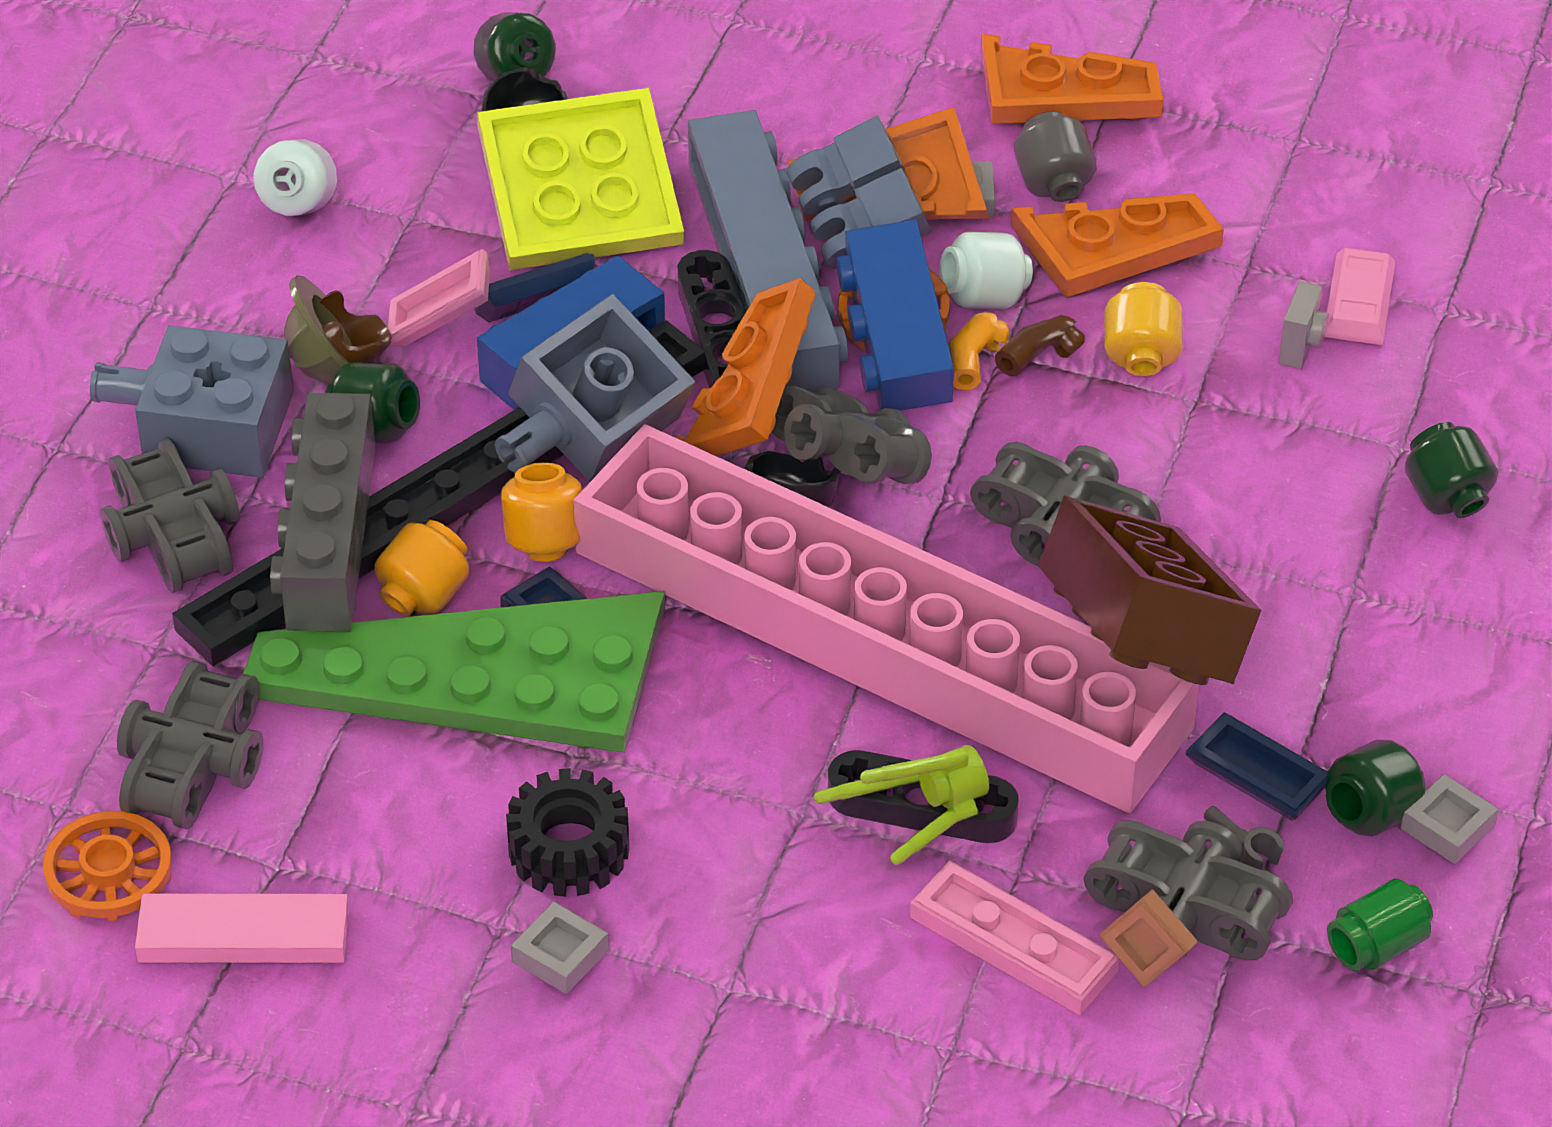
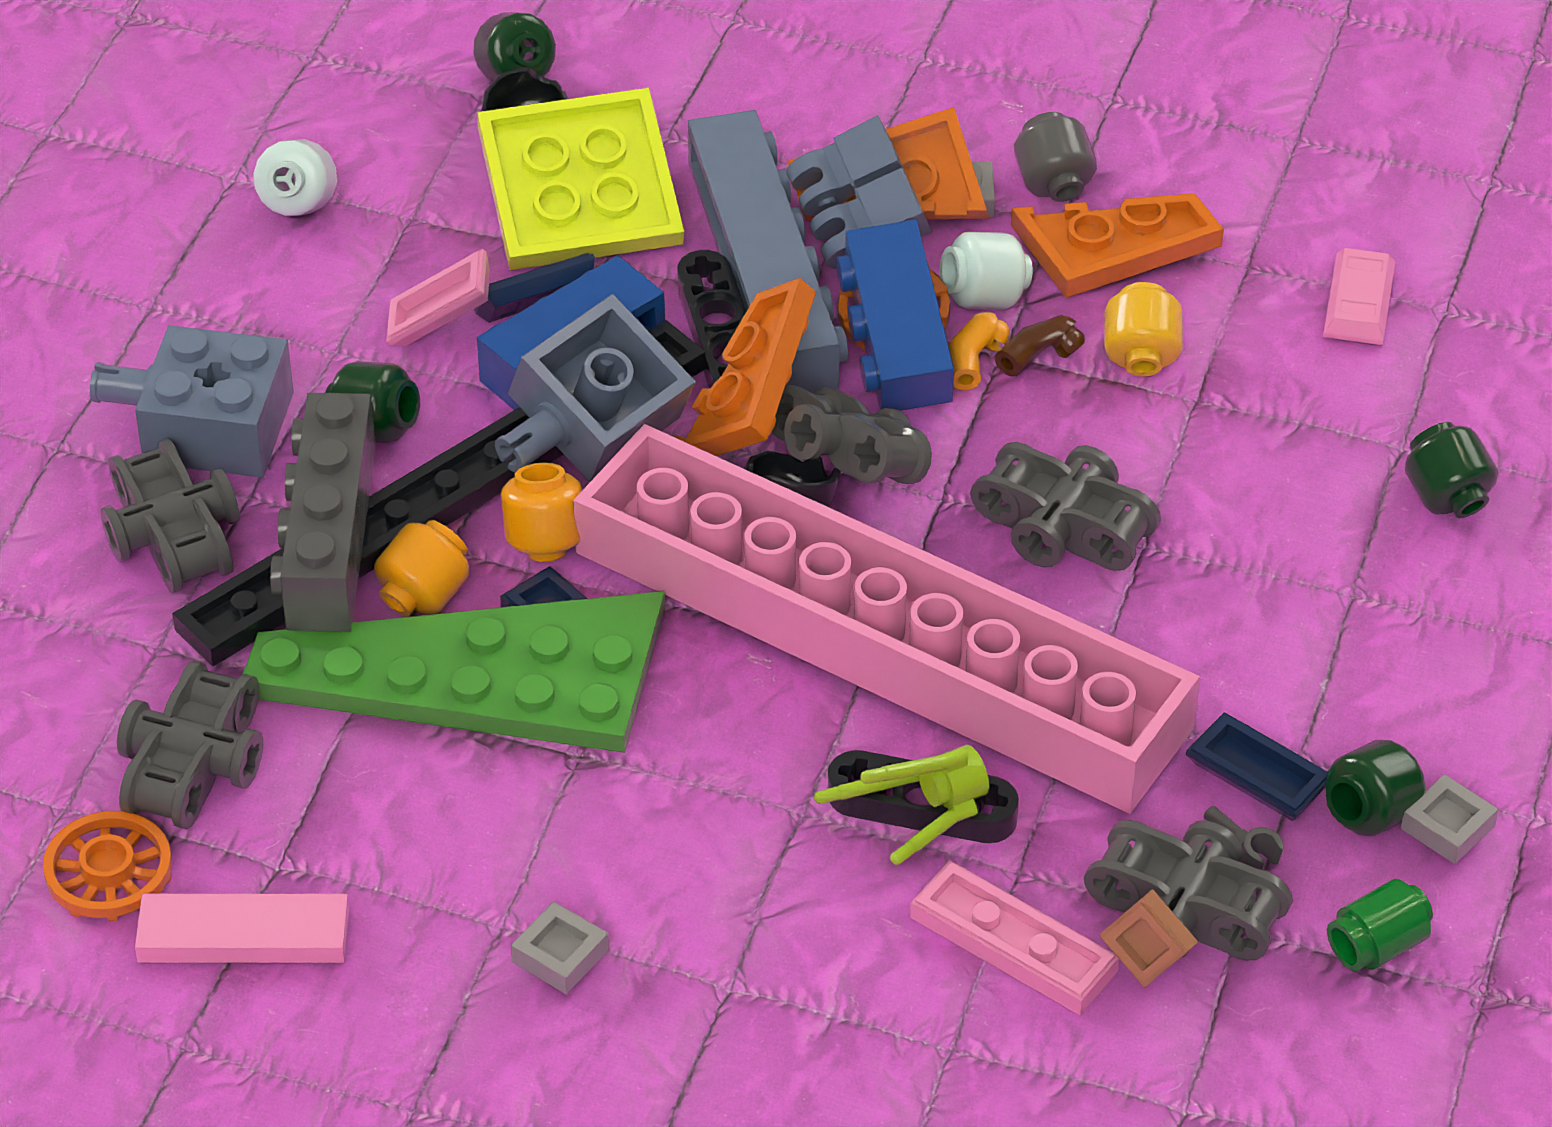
(326, 335): piece -> none
(568, 861): black tyre -> none
(1086, 88): orange wing -> none
(1148, 592): reddish brown brick -> none
(1302, 325): light grey plate -> none

